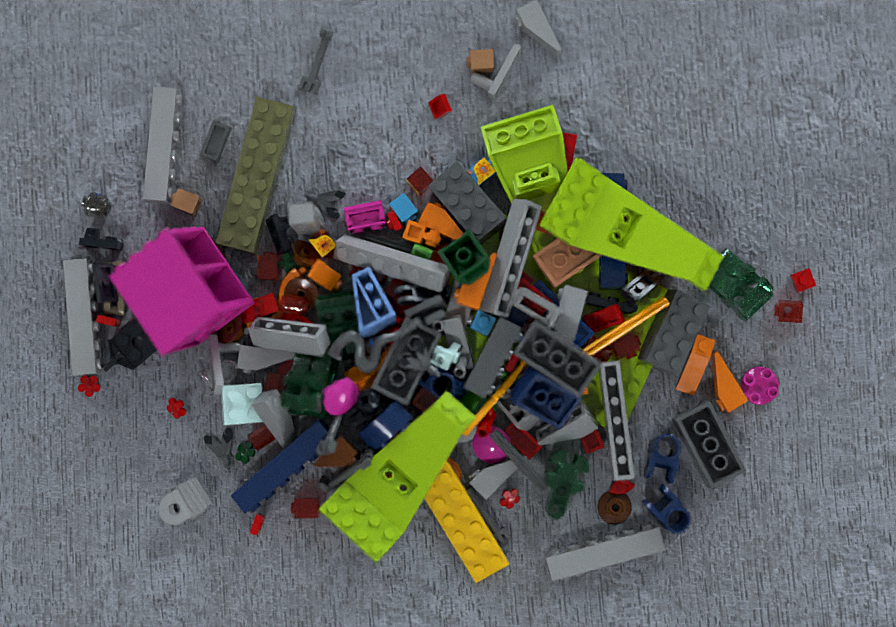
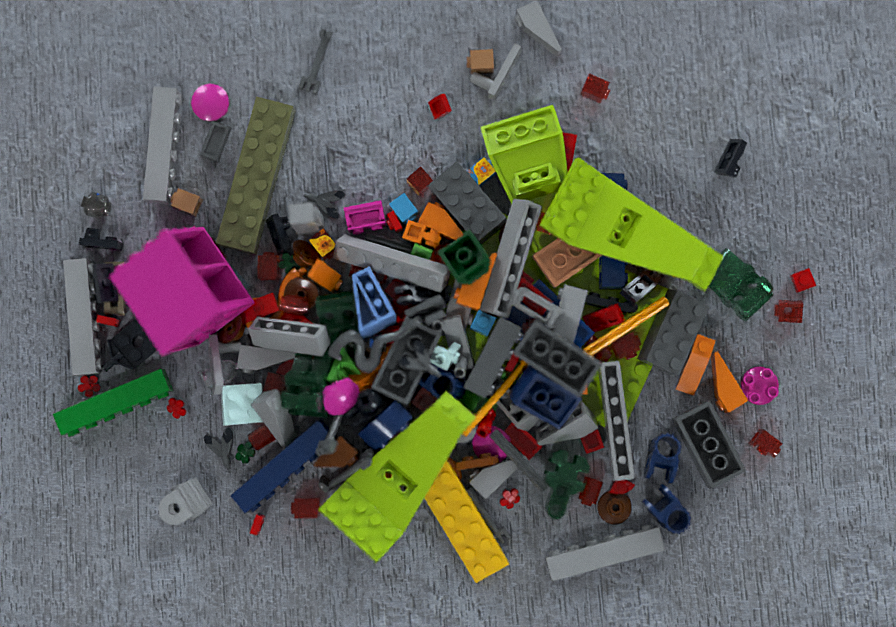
(113, 402): none -> green brick
(210, 102): none -> dark pink dish
(343, 368): none -> bright green slope
(484, 460): none -> dark orange plate
(591, 491): none -> clear red brick
(595, 88): none -> clear red brick
(728, 163): none -> black hinge
(765, 443): none -> clear red brick

